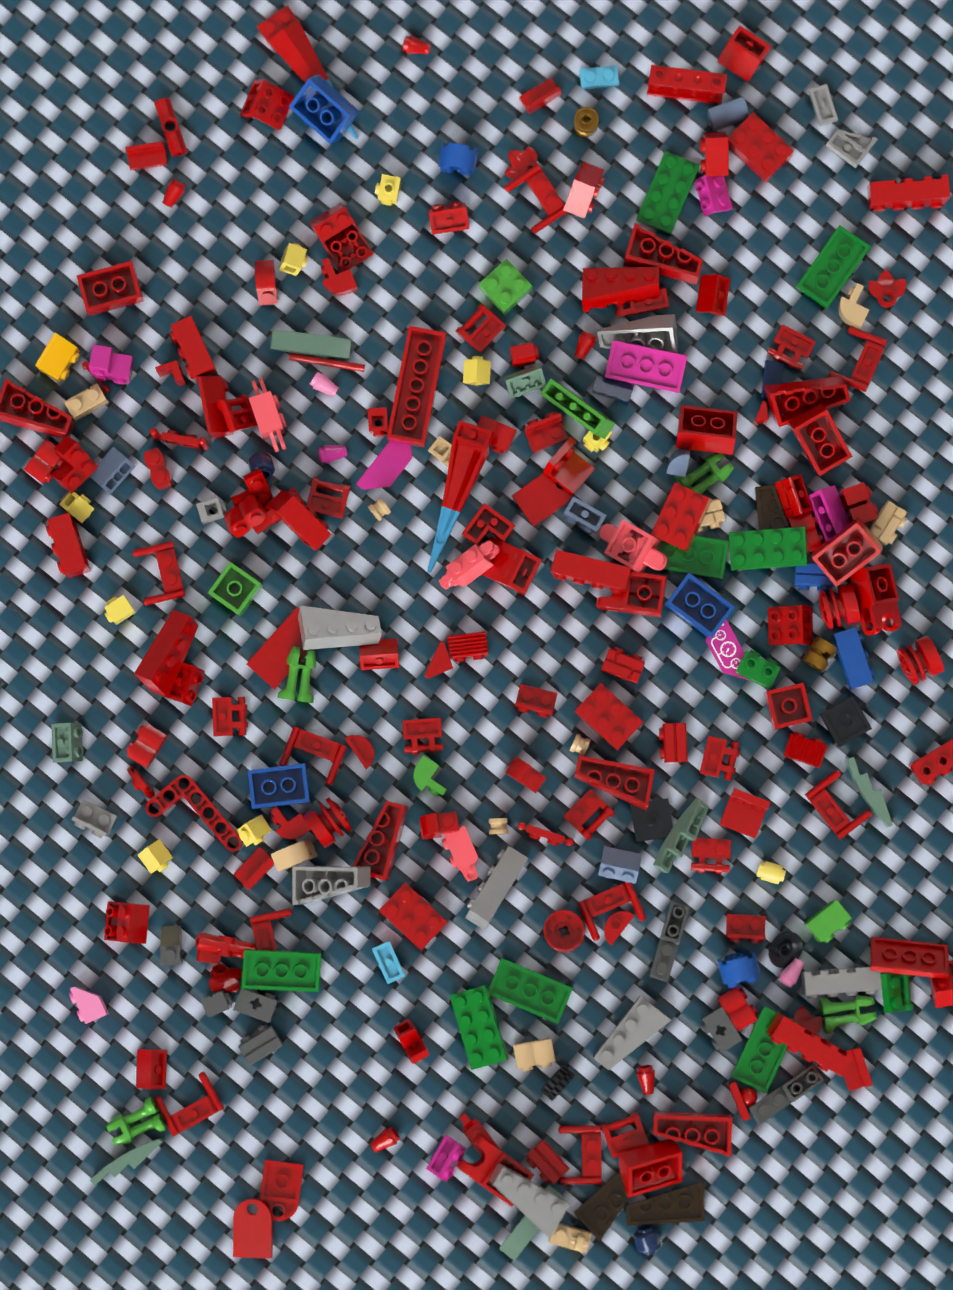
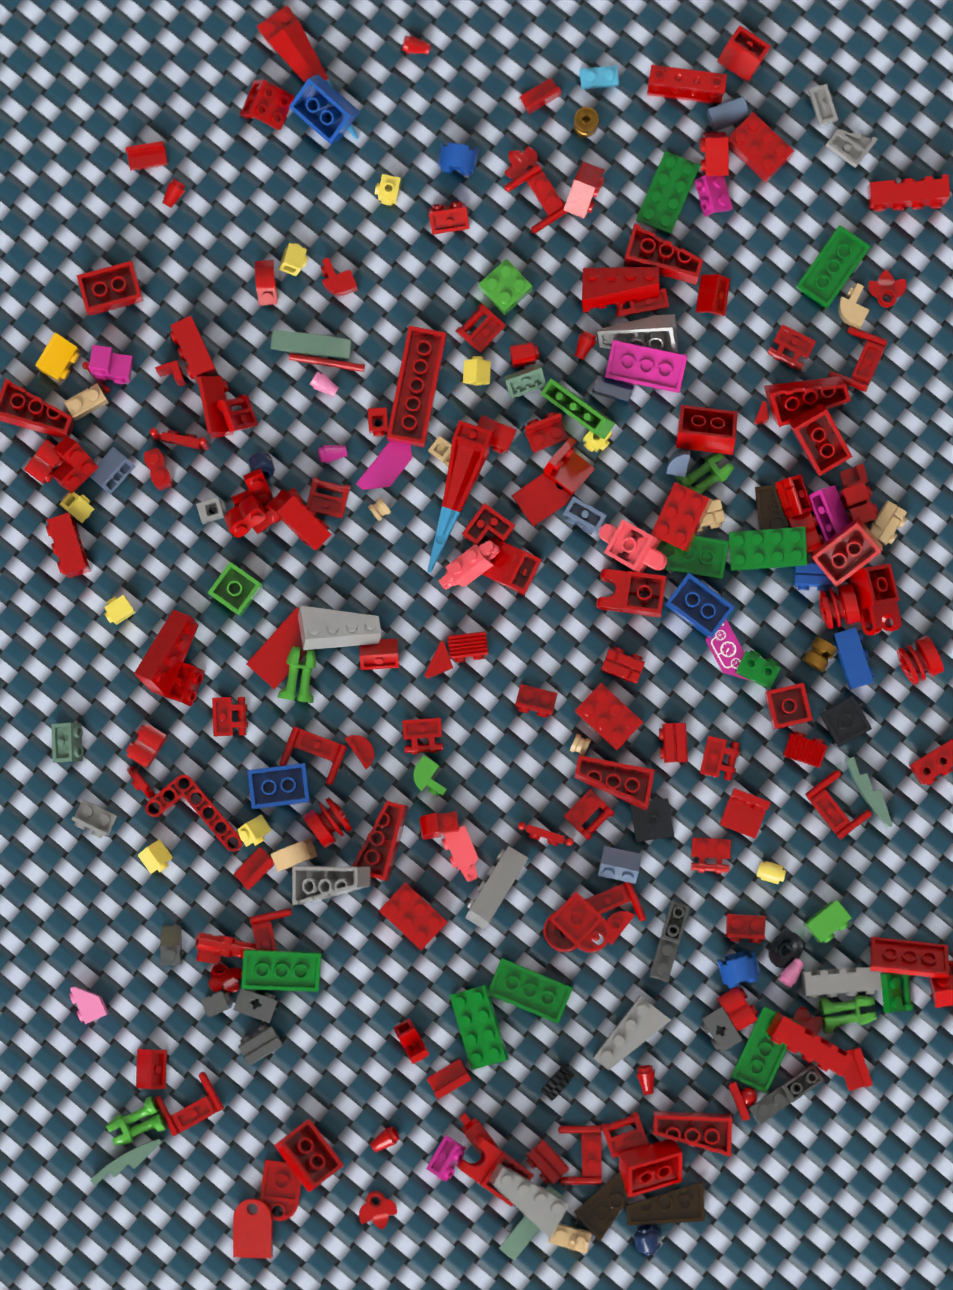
(126, 922): red slope -> none
(167, 116): red piece -> none
(168, 570): red plate -> none
(267, 416): coral brick -> none
(290, 830): red brick -> none
(309, 1155): none -> red brick
(341, 237): red slope -> none
(377, 1212): none -> red plate
(388, 962): medium azure plate -> none
(449, 1078): none -> red panel
(498, 826): tan wheel -> none
(525, 774): red brick -> none
(534, 1053): tan brick -> none
(580, 923): none -> red tile
(591, 571): red wedge -> none
(684, 830): sand green slope -> none
(771, 375): dark blue slope -> none
(790, 625): red bracket -> none
(854, 476): none -> red panel

